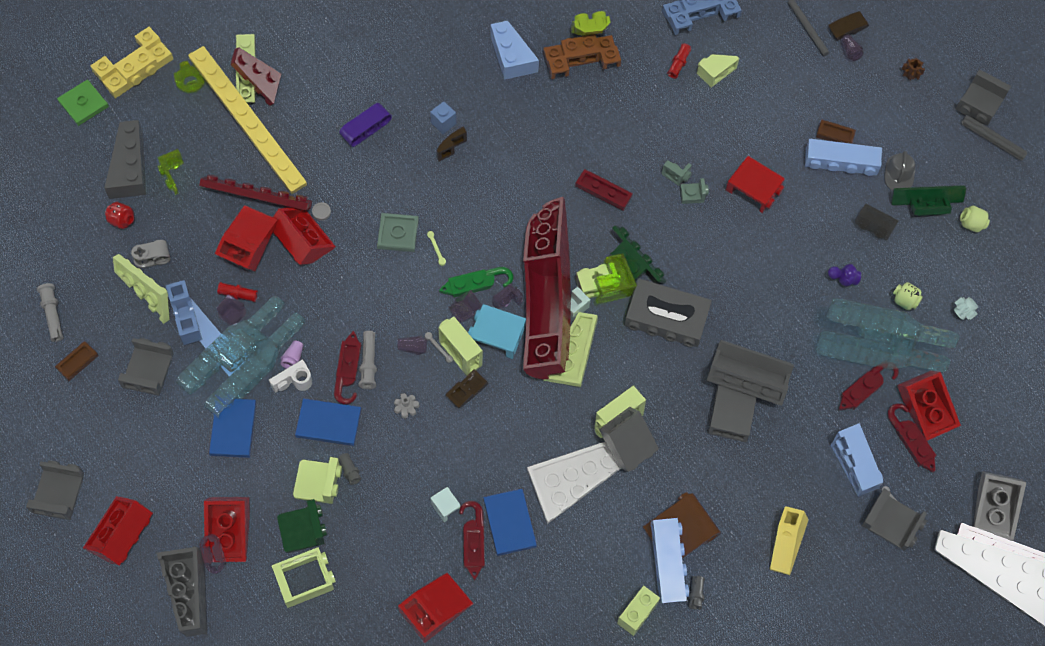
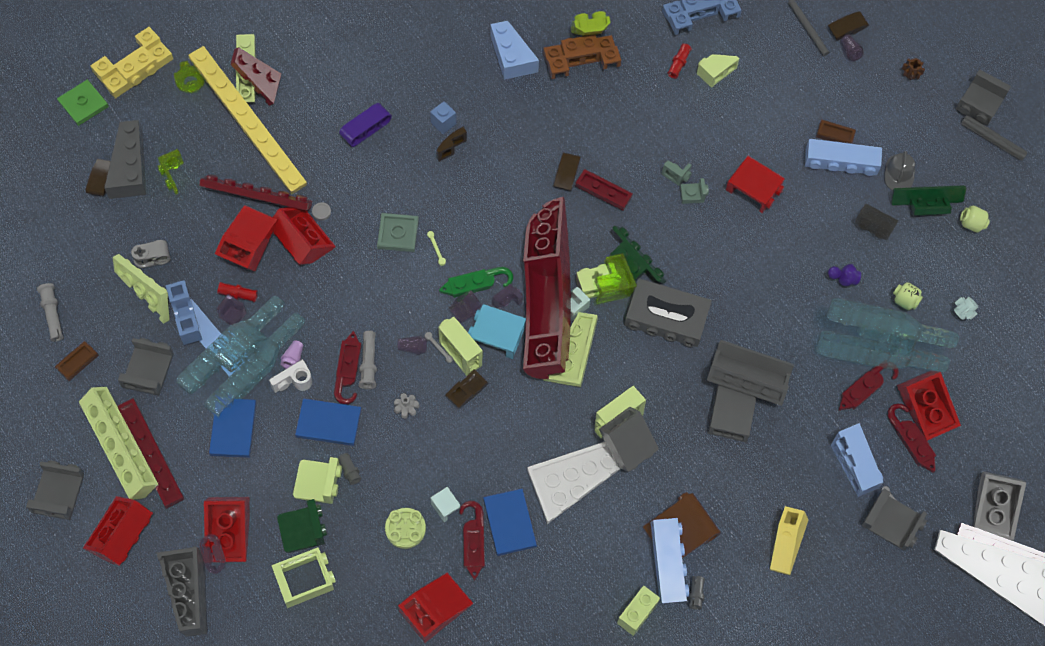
(98, 177): none -> dark brown slope
(118, 443): none -> yellowish green brick
(119, 215): red head -> none
(167, 486): none -> dark red plate
(405, 528): none -> yellowish green tile
(567, 171): none -> dark brown slope

